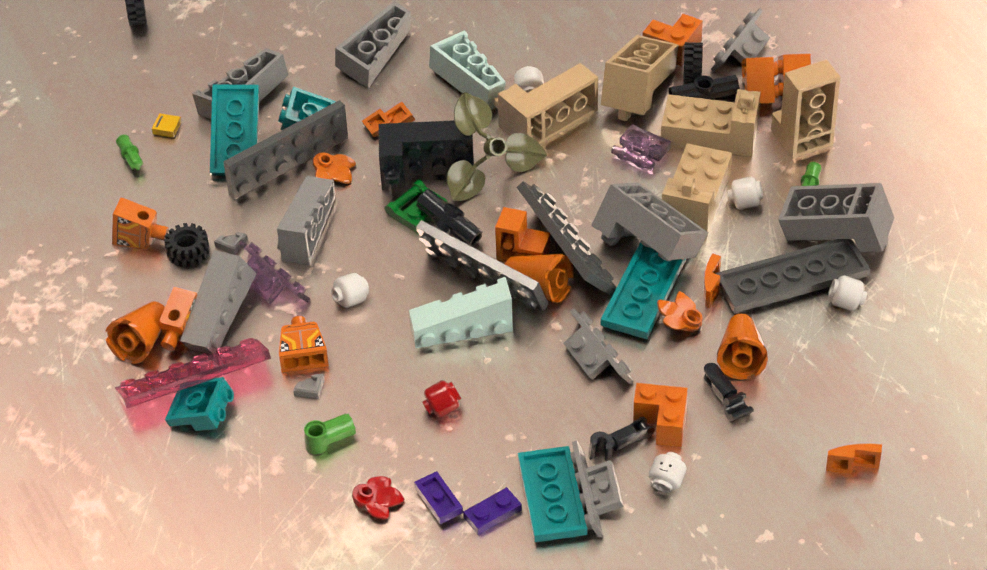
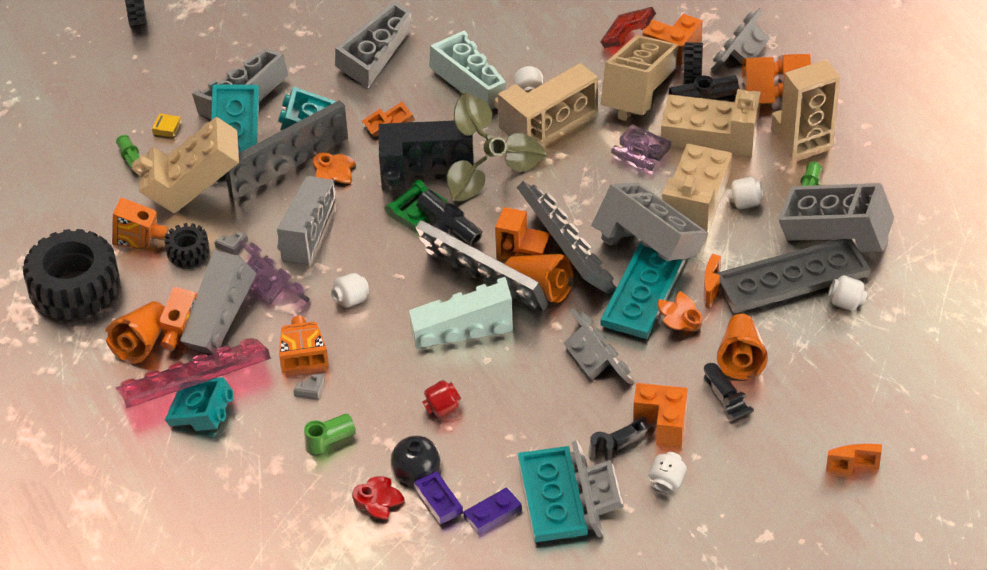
(74, 295): none -> black tyre
(190, 168): none -> tan hinge
(414, 459): none -> black cylinder
(626, 23): none -> clear red plate

